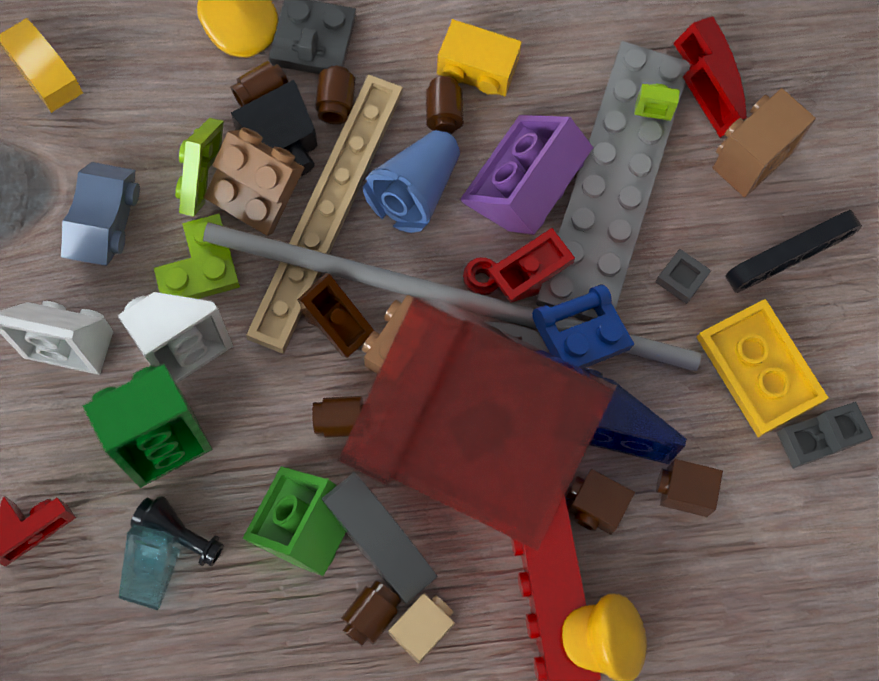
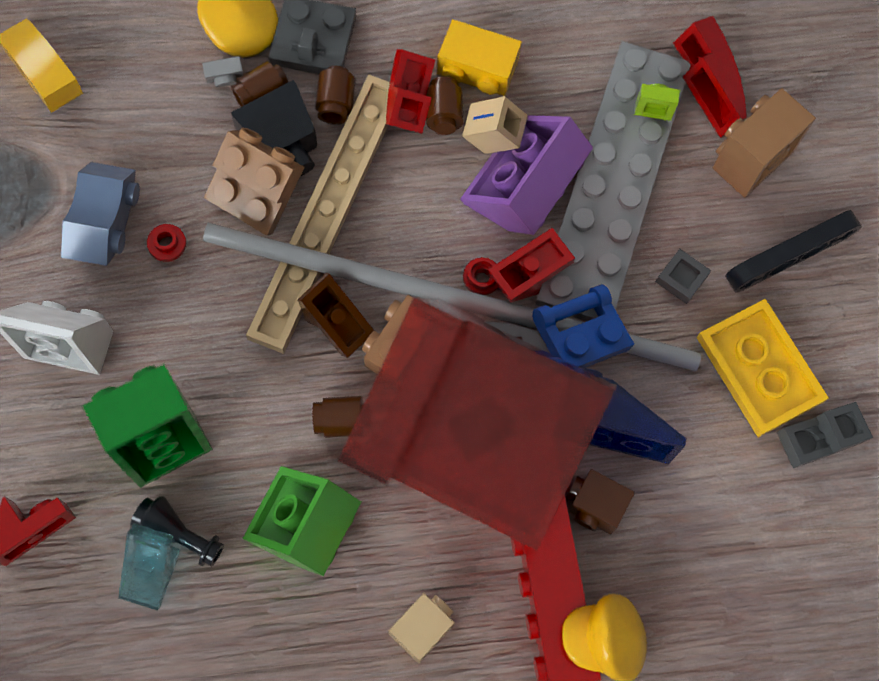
(173, 250): none -> red plate
(176, 331): white slope -> none
(197, 155): lime plate -> none
(206, 272): lime plate -> none
(223, 71): none -> light grey plate
(370, 613): reddish brown brick -> none
(379, 538): dark grey slope -> none
(408, 90): none -> red slope
(413, 181): medium blue cone -> none
(495, 125): none -> tan brick
(689, 487): reddish brown brick -> none

